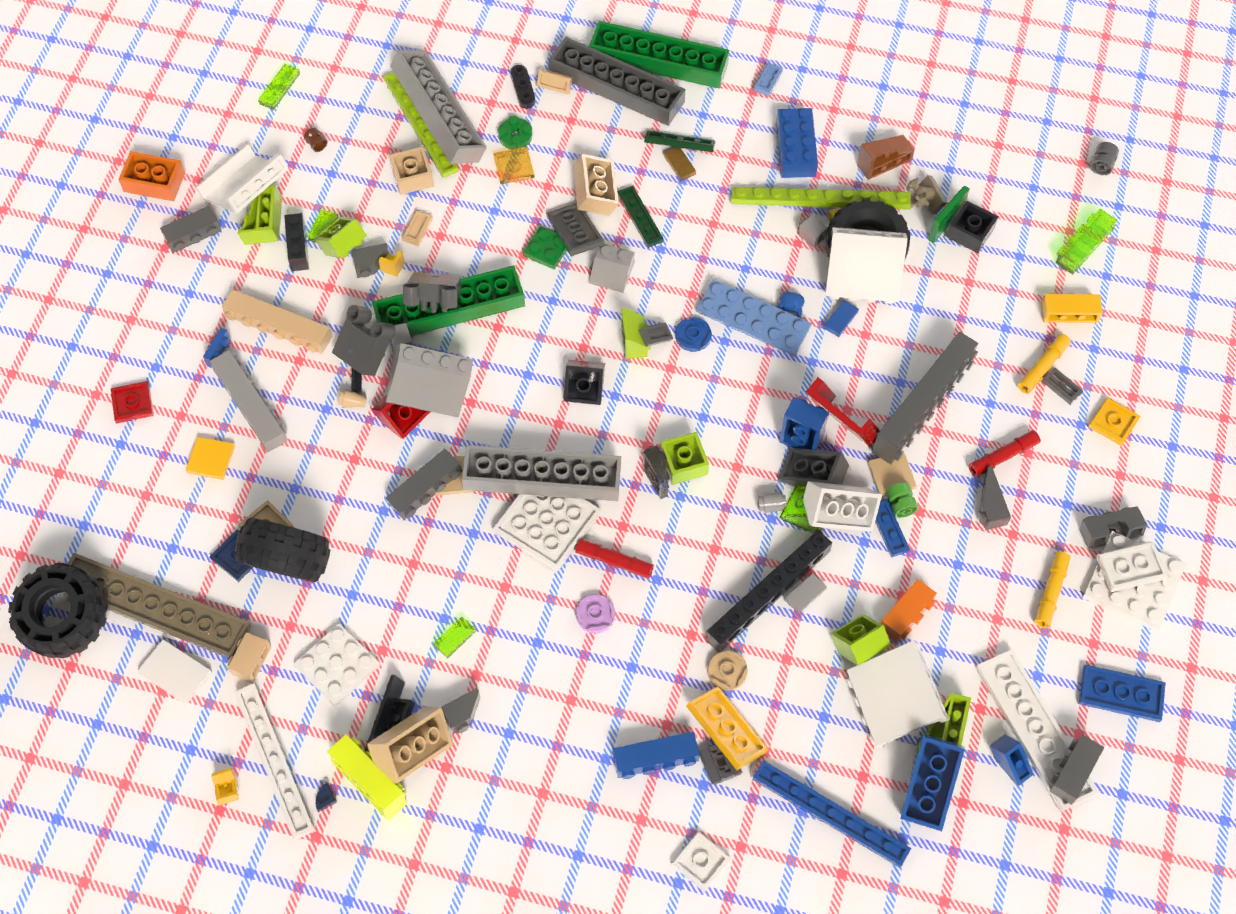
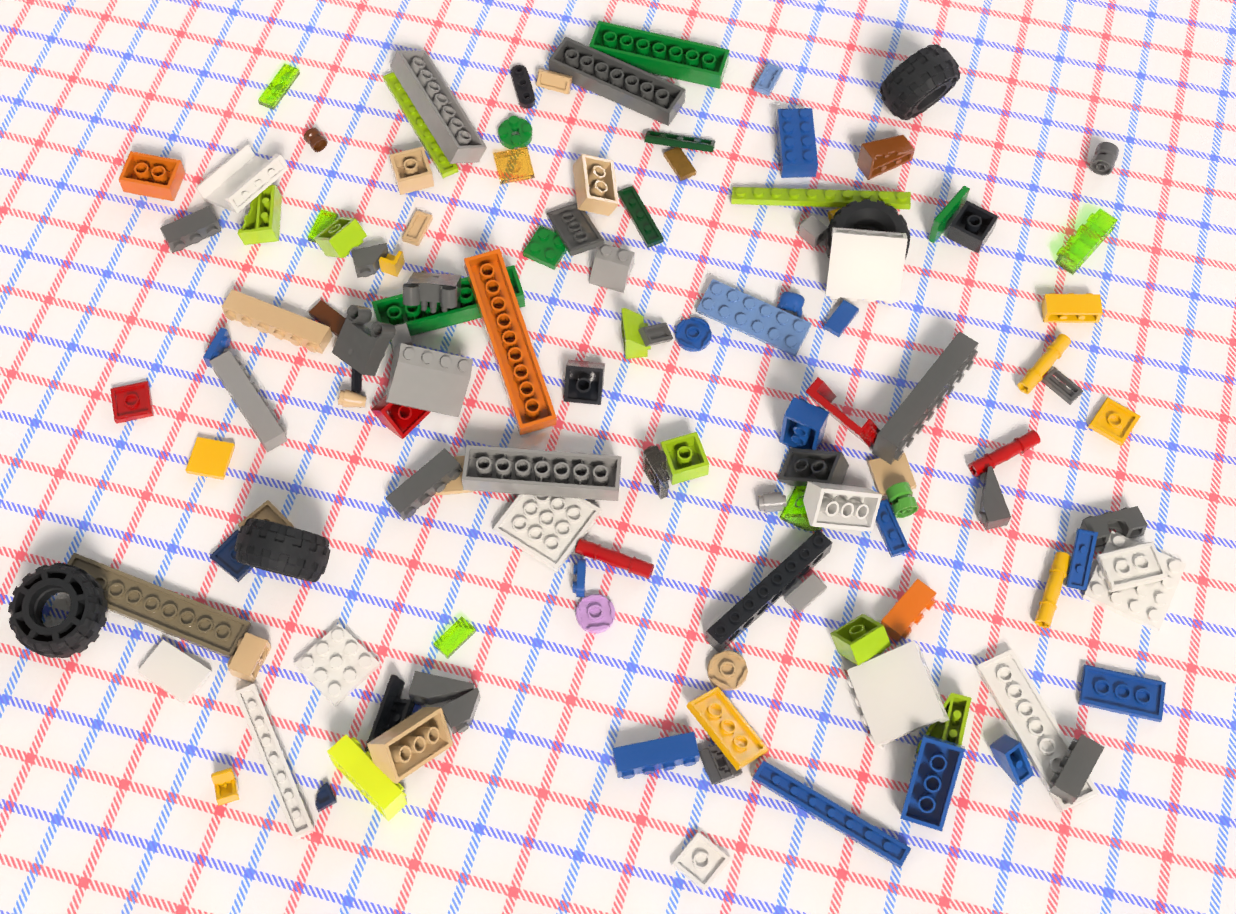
(296, 242): black brick -> none
(327, 316): none -> reddish brown tile
(436, 689): none -> dark grey slope
(510, 342): none -> orange brick
(580, 571): none -> blue plate
(920, 82): none -> black tyre
(927, 194): dark tan piece -> none
(1081, 559): none -> blue tile

